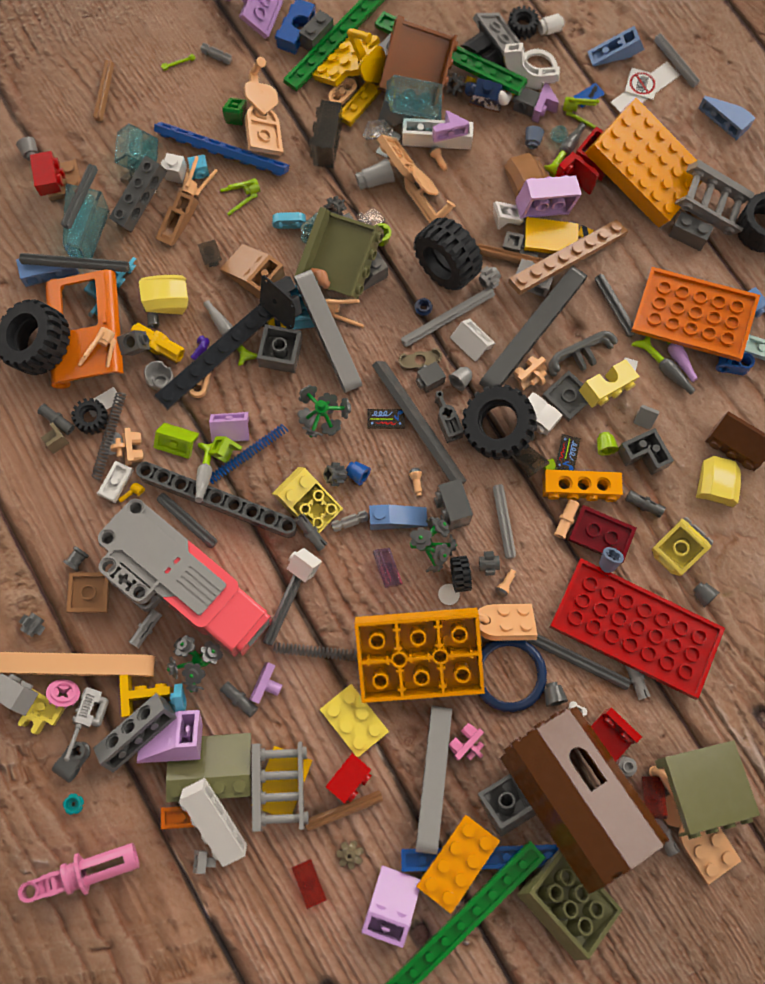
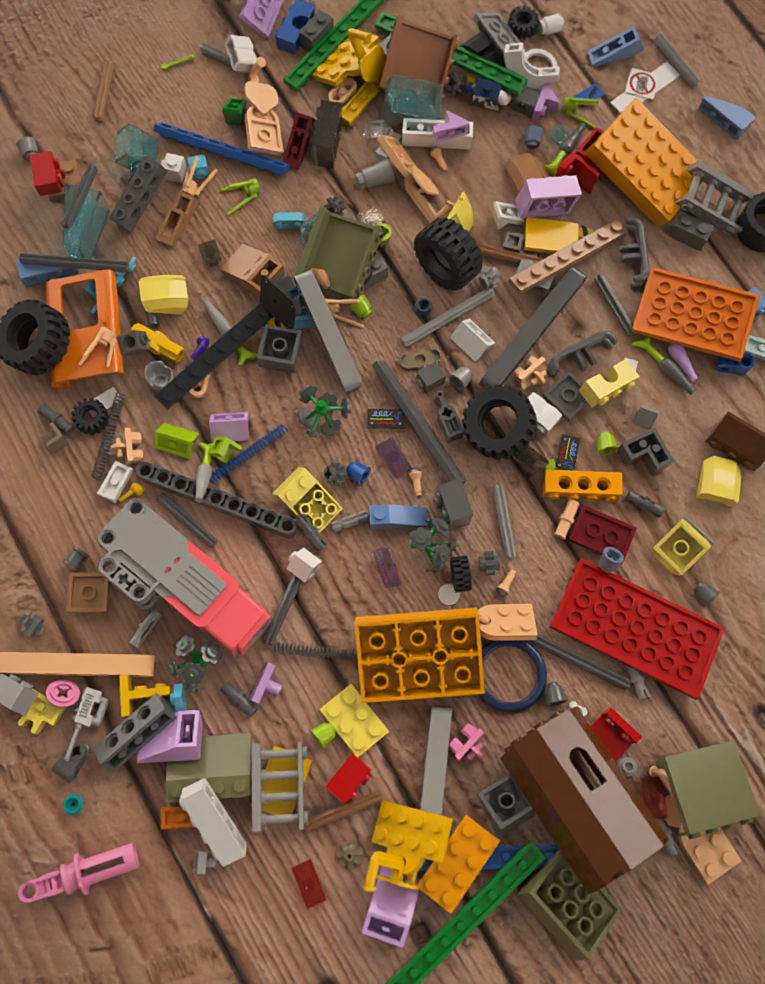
(240, 53): none -> white brick
(299, 140): none -> dark red slope
(323, 734): none -> lime hat
(363, 308): none -> lime hat
(394, 457): none -> plate
(409, 839): none -> yellow plate
(463, 213): none -> light yellow slope
(639, 252): none -> dark grey piece

